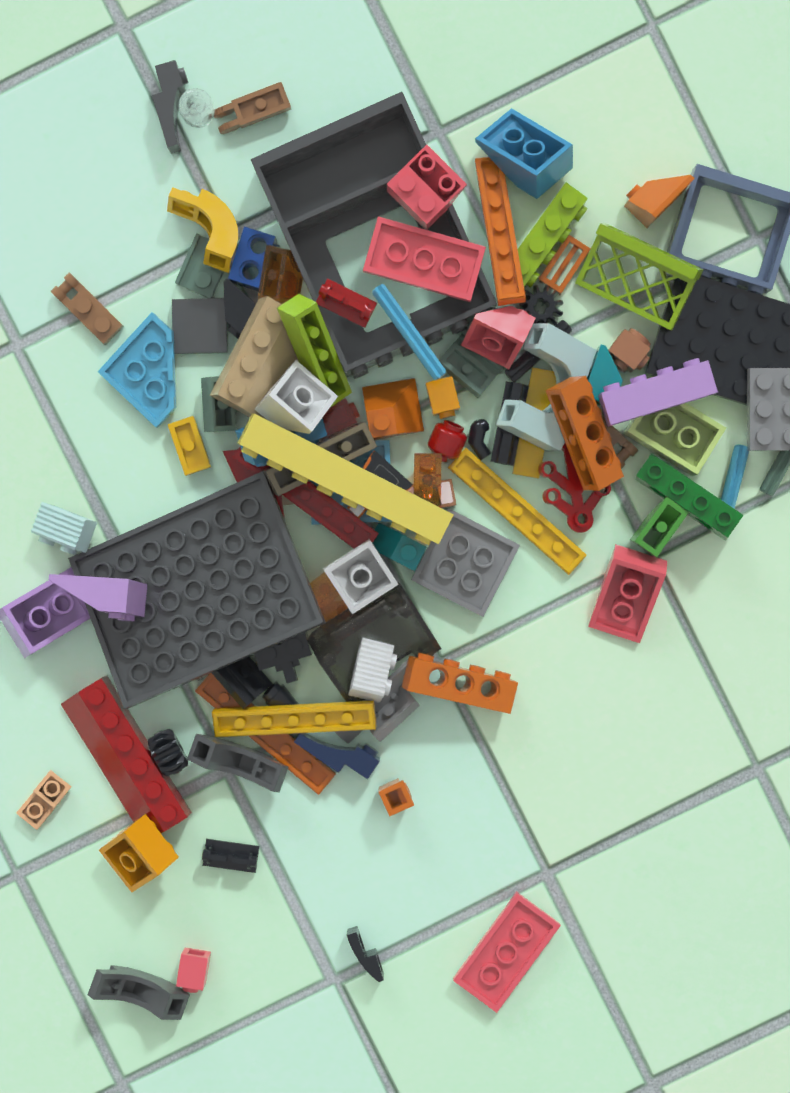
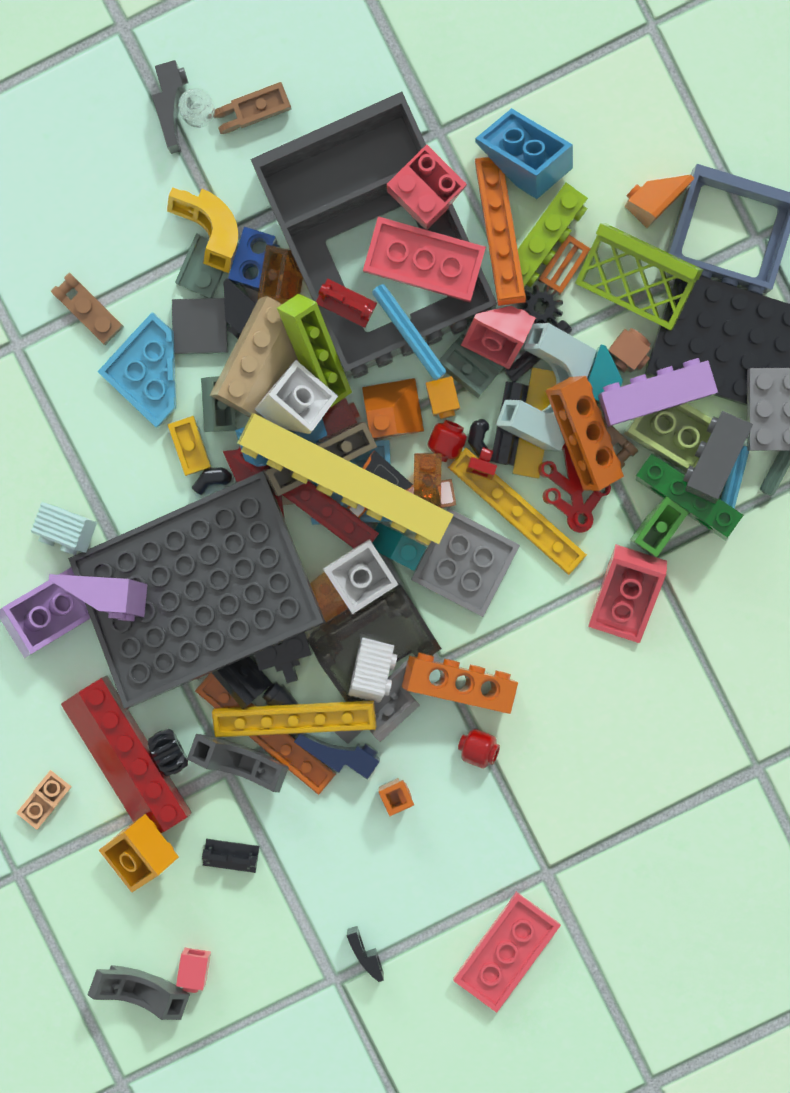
(211, 476): none -> black arm
(479, 748): none -> red head
(482, 466): none -> red tile
(717, 456): none -> dark grey brick

